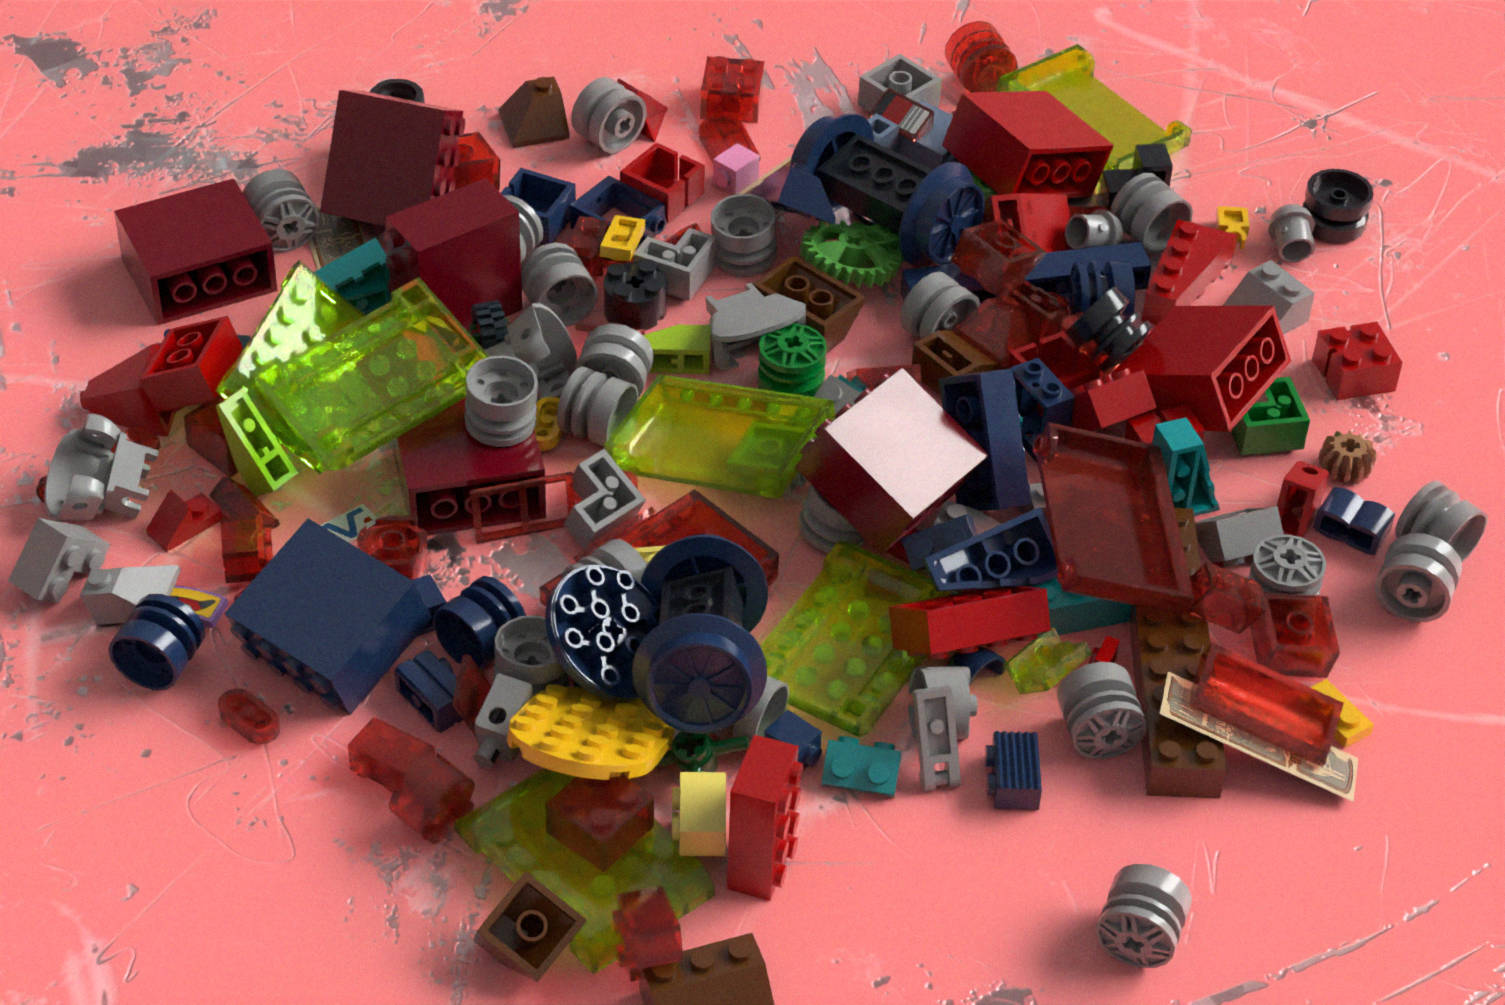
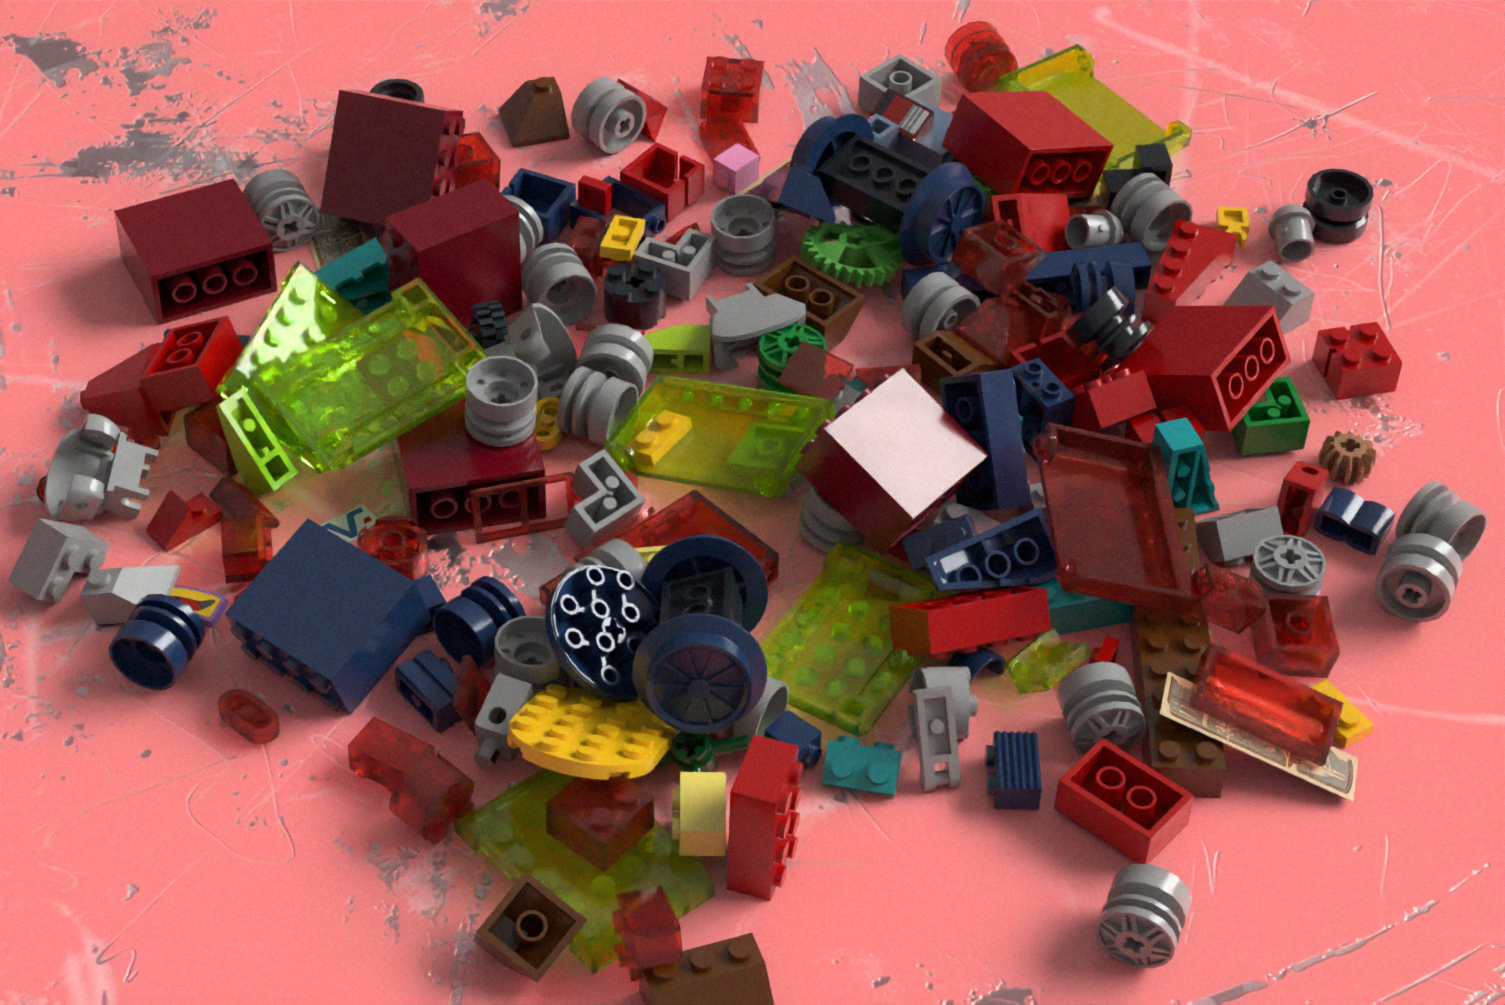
(594, 194): none -> red plate
(660, 436): none -> yellow plate
(815, 372): none -> clear red piece
(1123, 802): none -> red brick

